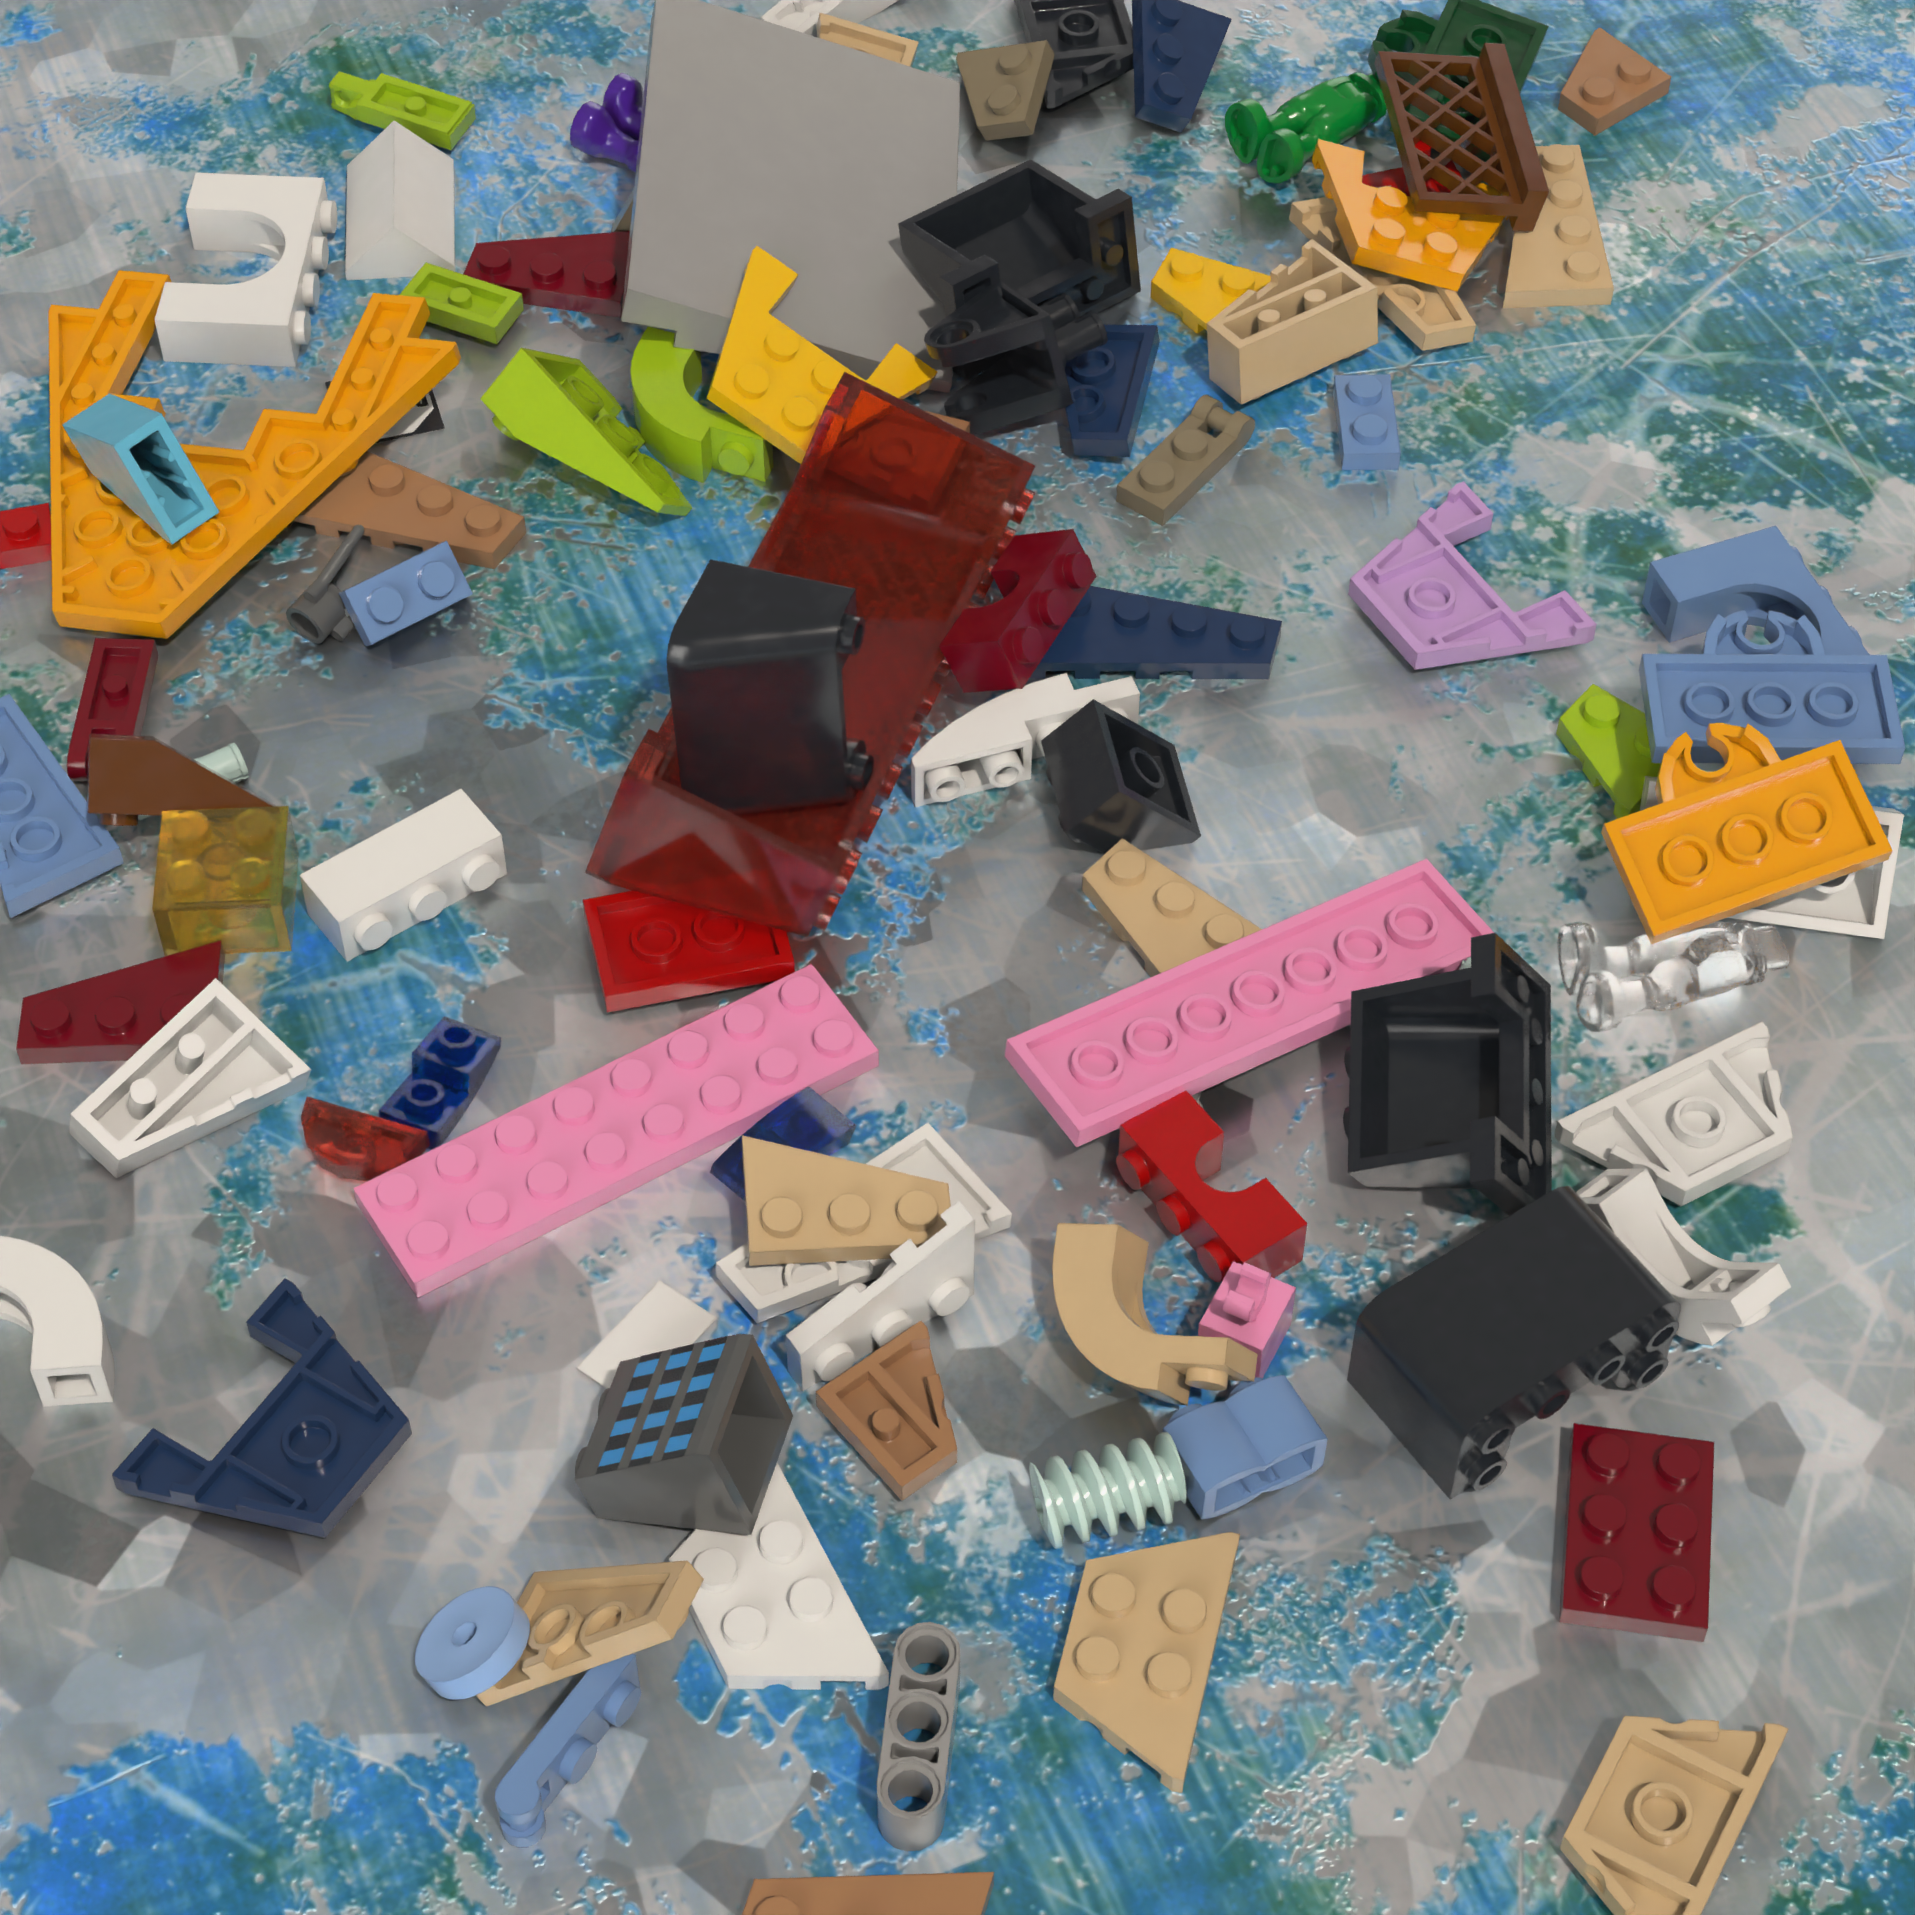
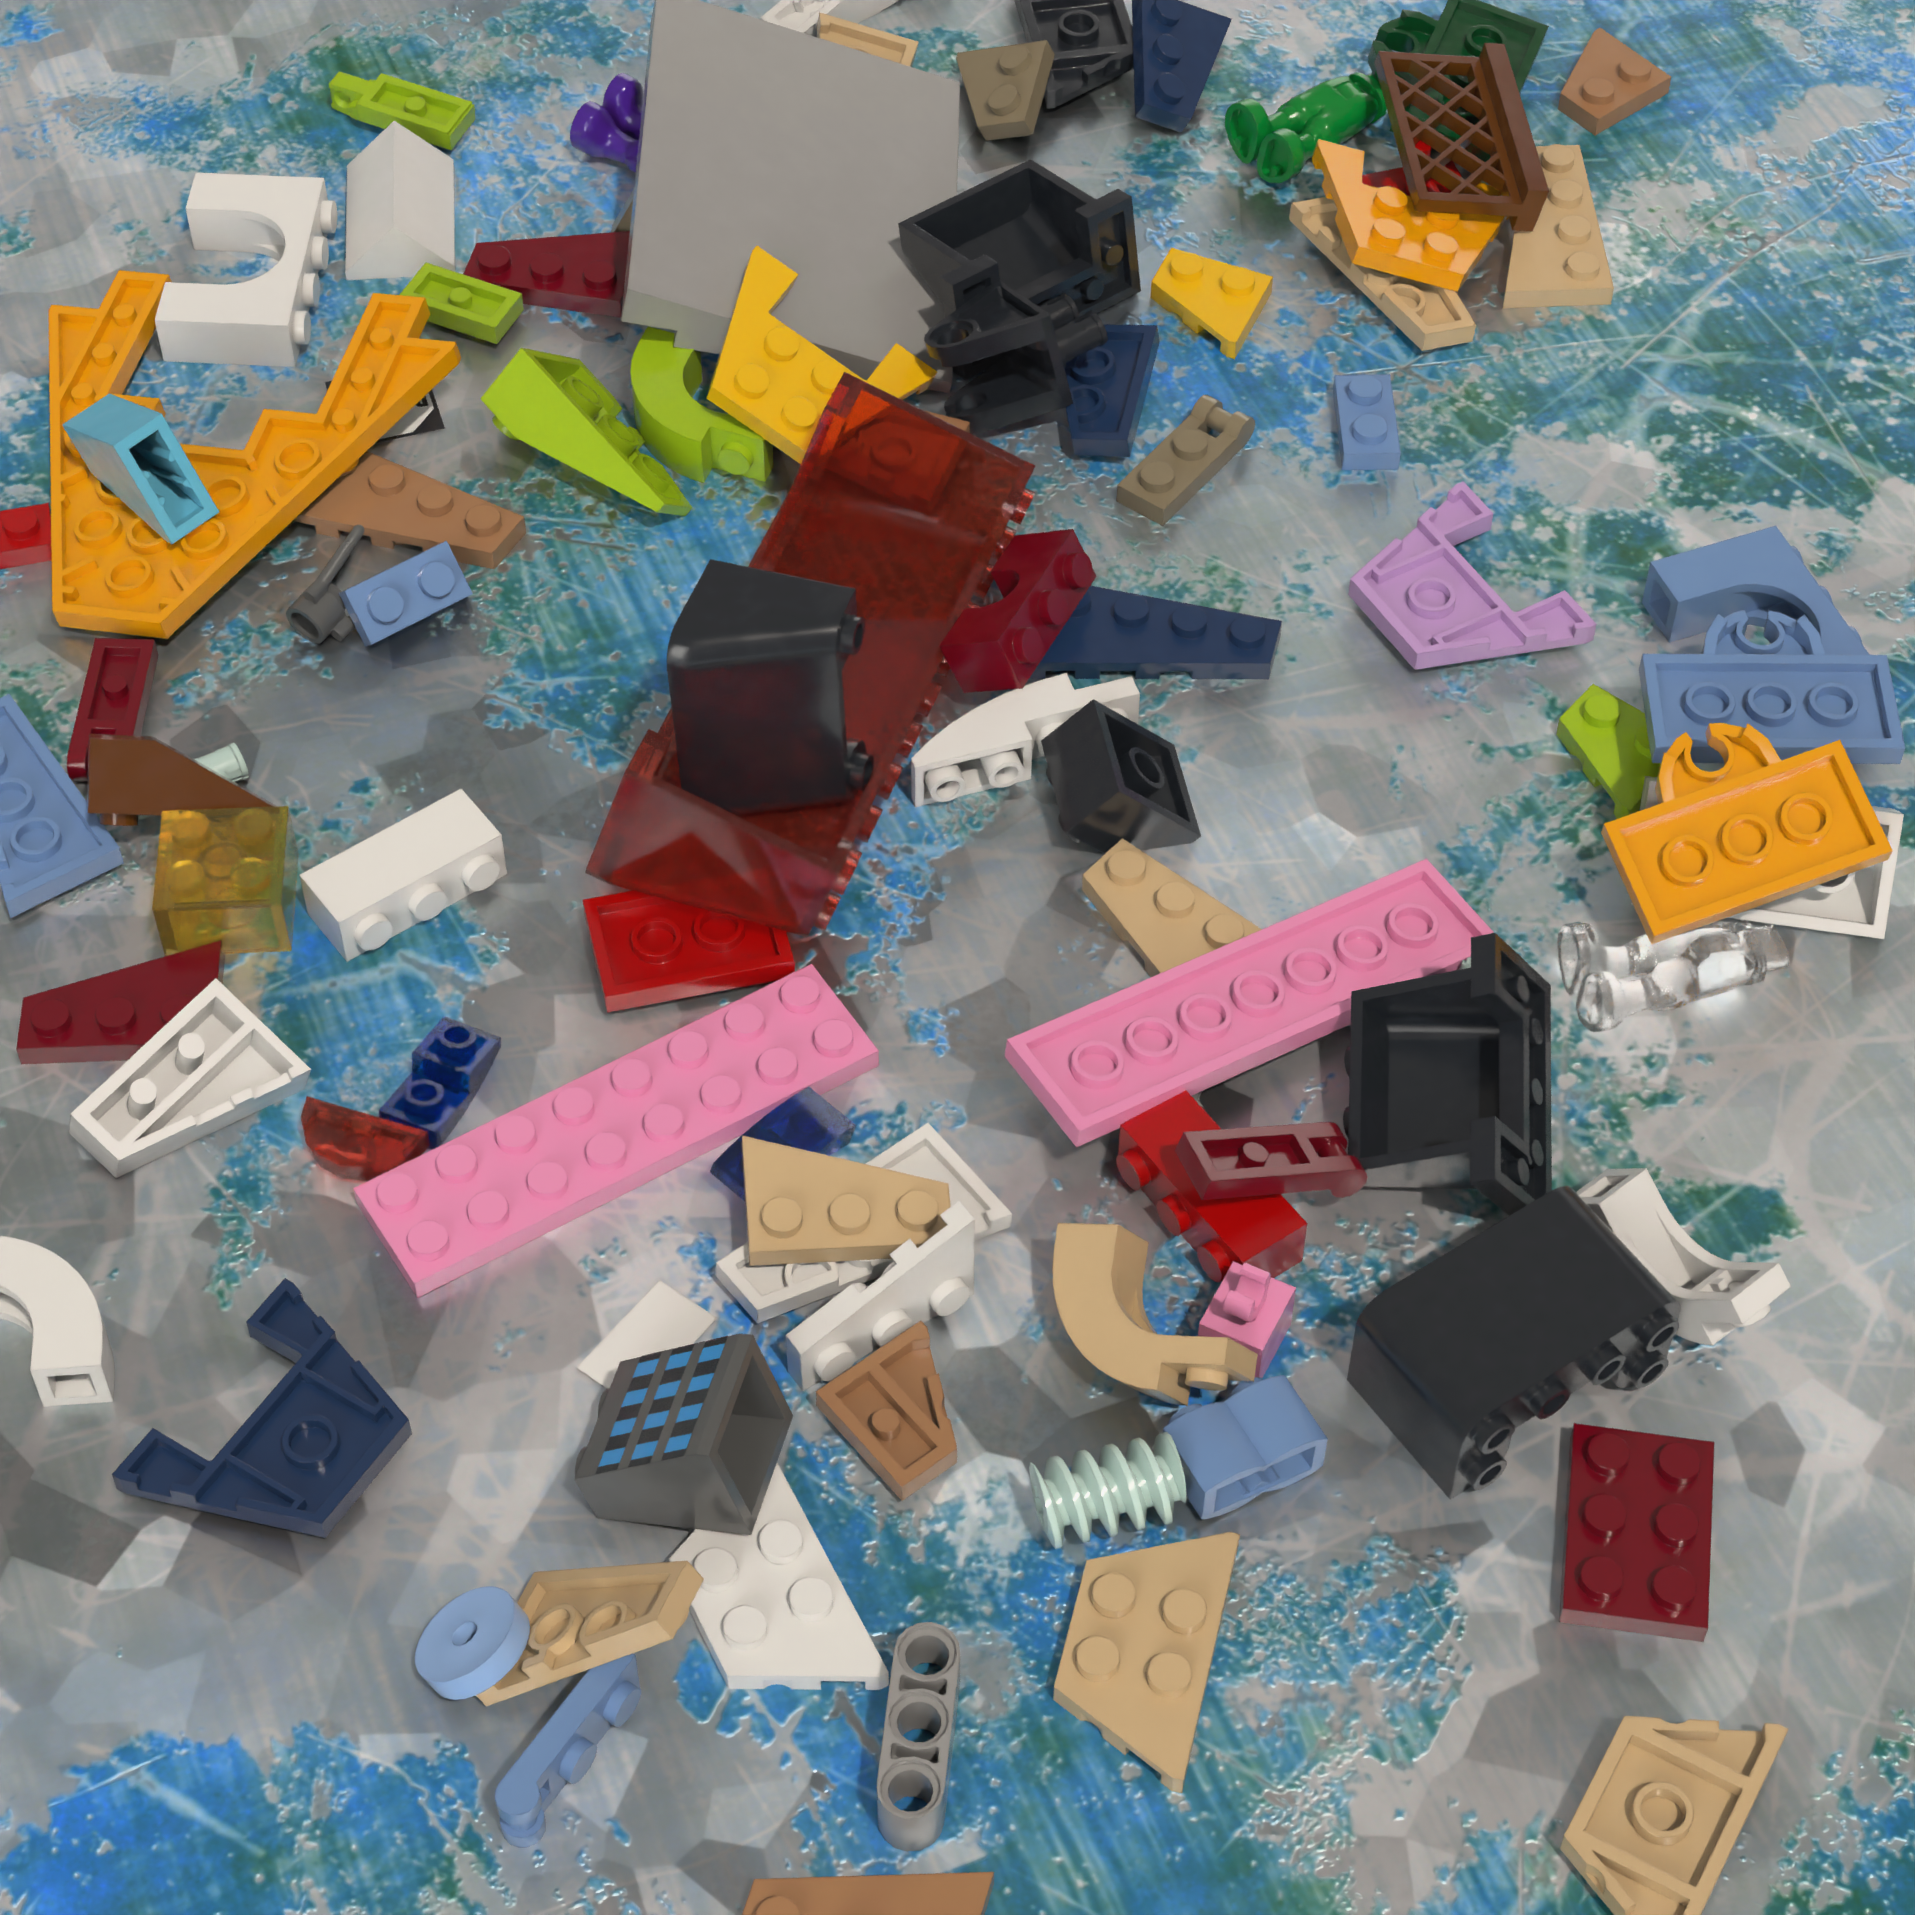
(1270, 1161): none -> dark red plate
(1292, 325): tan wedge -> none
(1692, 1120): white wing -> none

